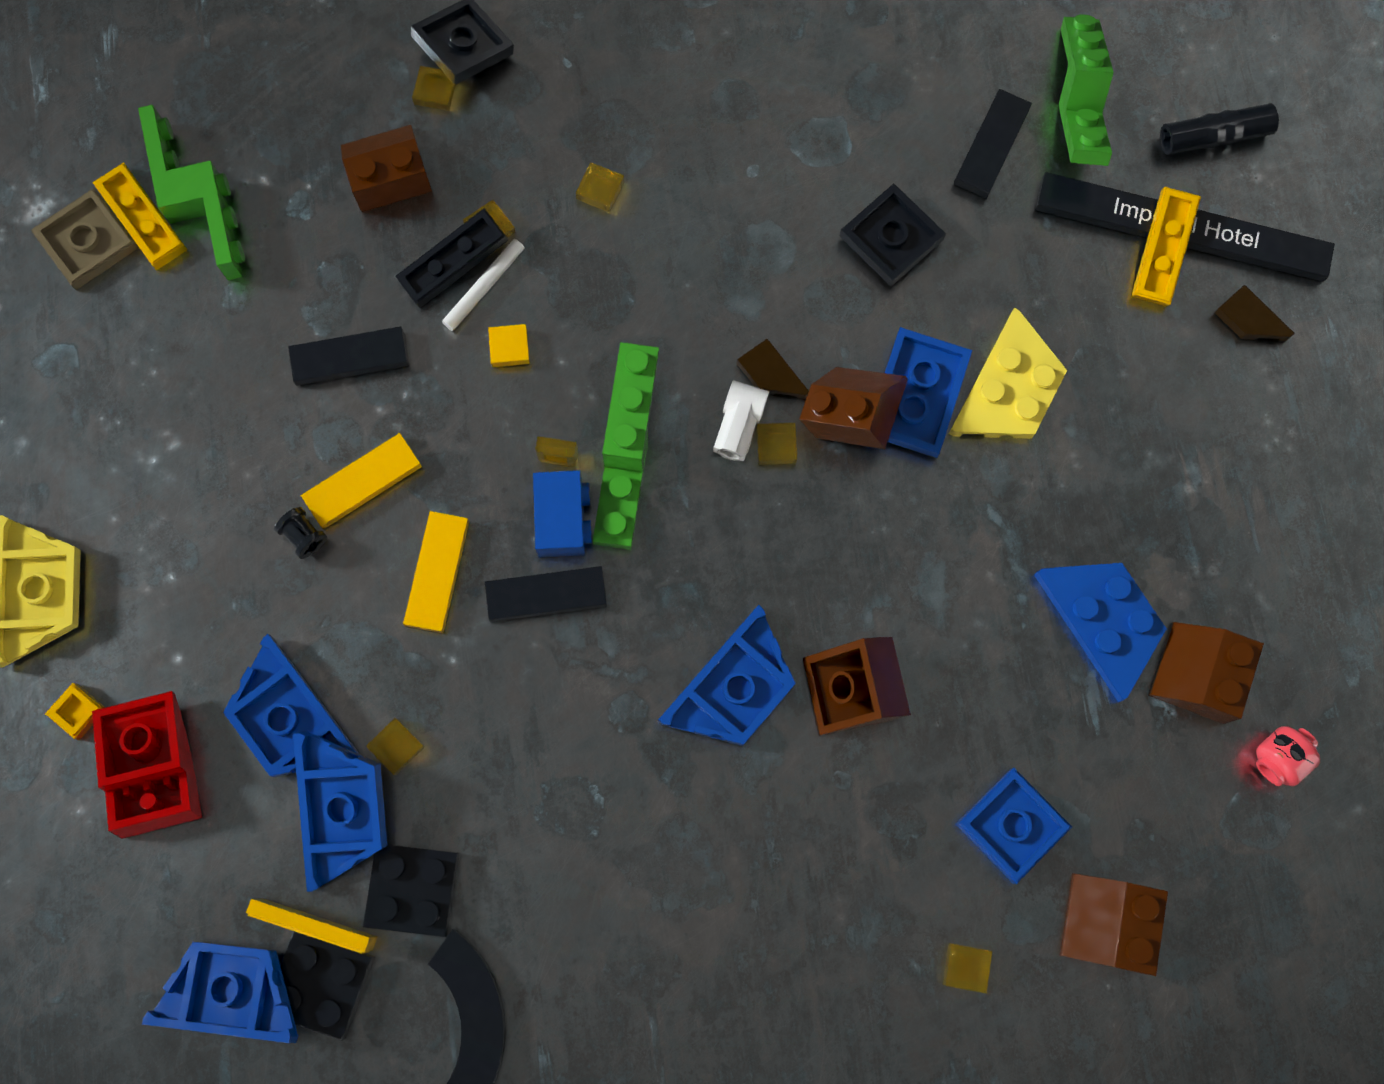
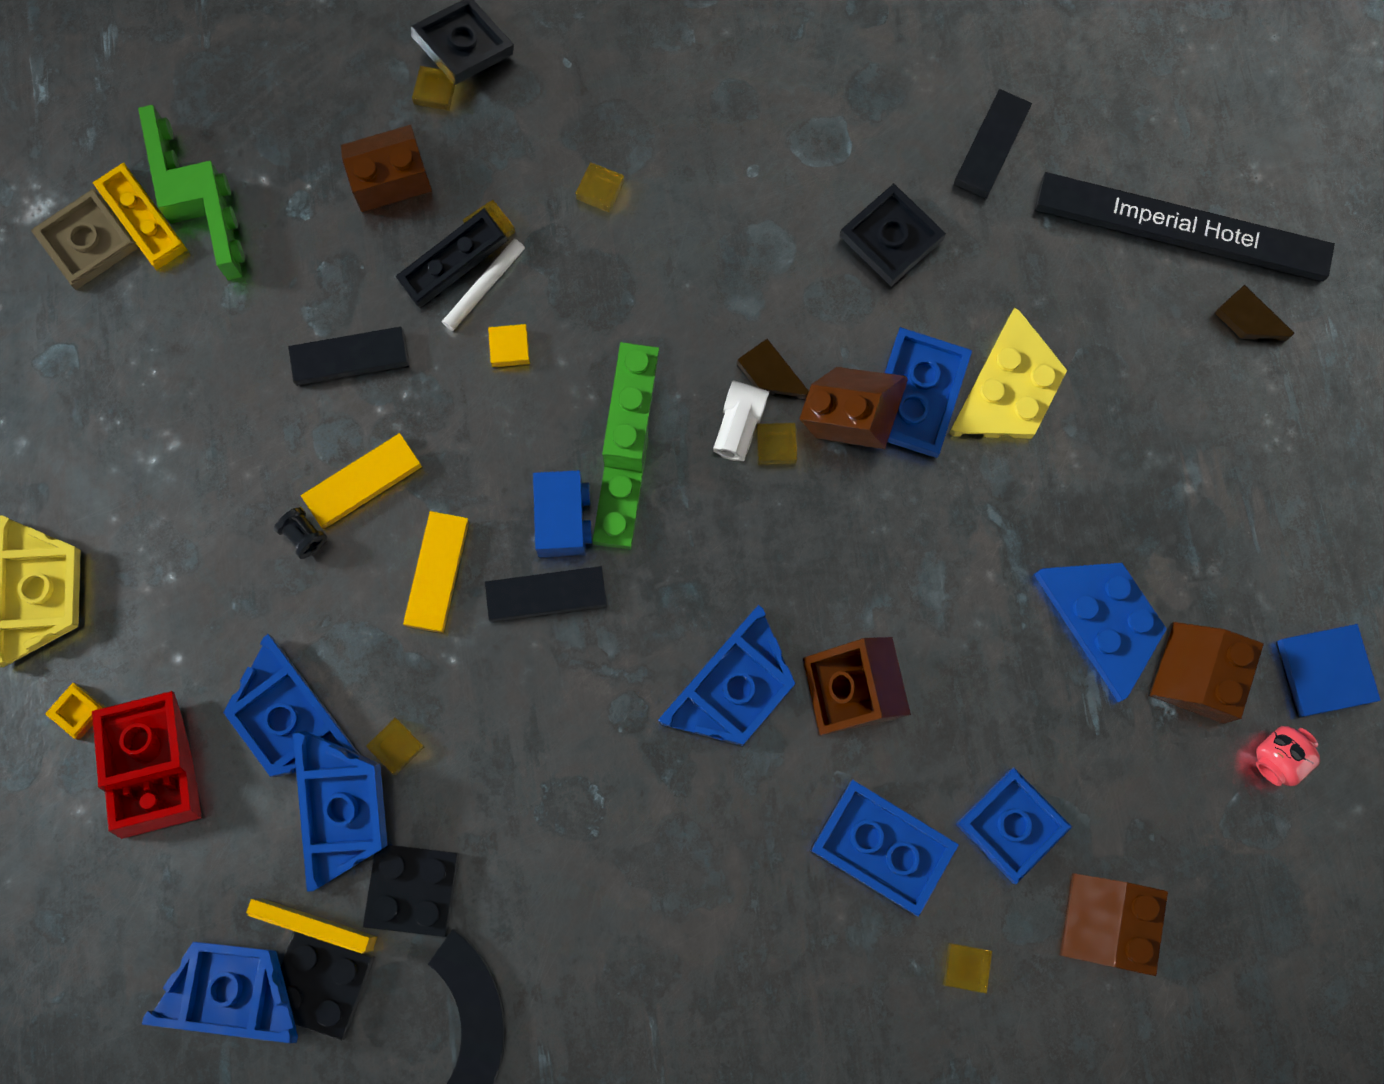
(557, 451): clear yellow tile -> none
(884, 848): none -> blue plate
(1085, 90): bright green bracket -> none
(1166, 246): yellow tile -> none
(1219, 128): black axle -> none
(1328, 670): none -> blue tile

